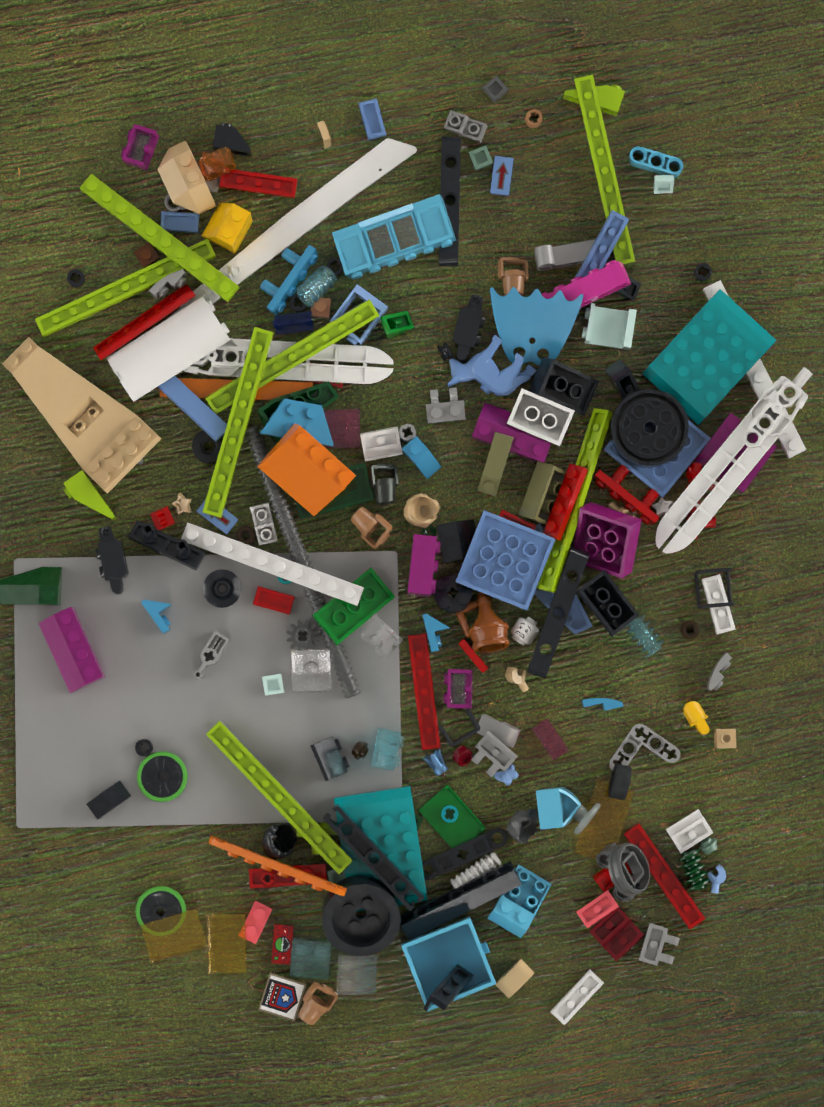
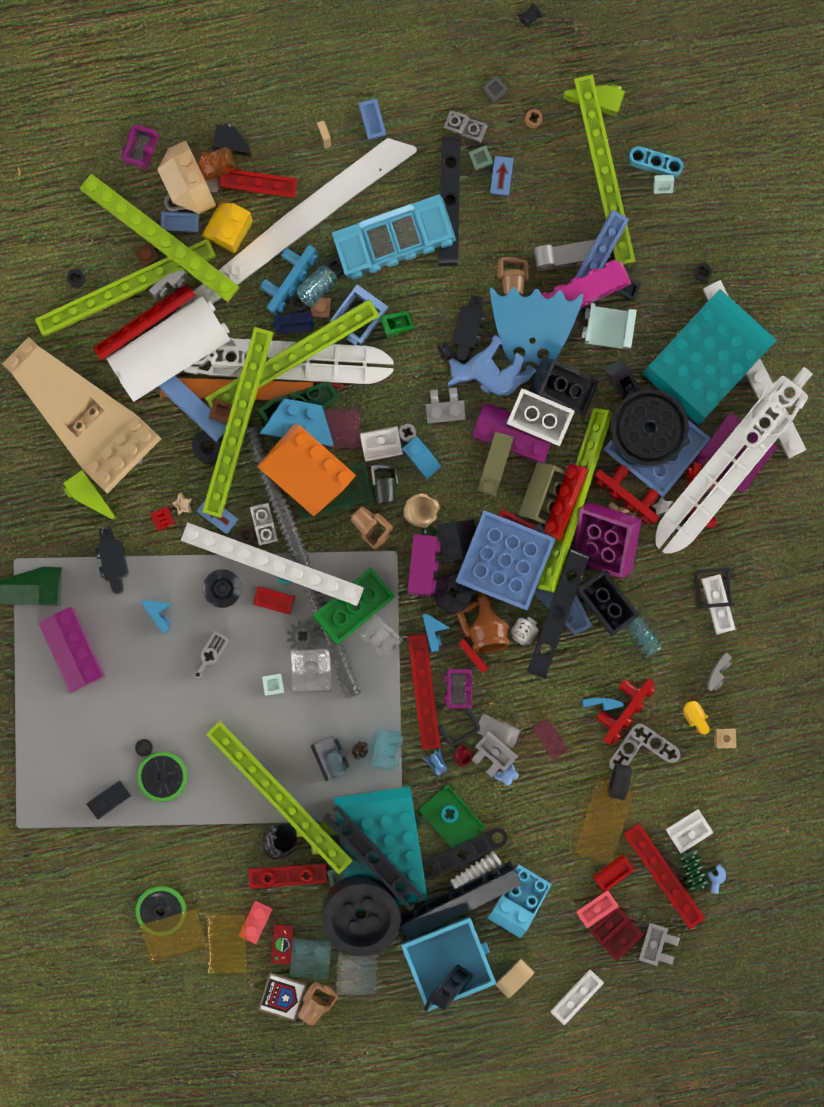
(166, 545): black plate -> none
(220, 411): none -> reddish brown plate
(283, 869): orange plate -> none
(516, 676): tan piece -> none
(522, 825): dark grey hair -> none
(530, 15): none -> black bush
(560, 806): medium azure piece -> none
(614, 859): dark grey piece -> none
(616, 725): none -> red plate
(694, 625): dark brown plate -> none
(708, 845): sand green plate -> none

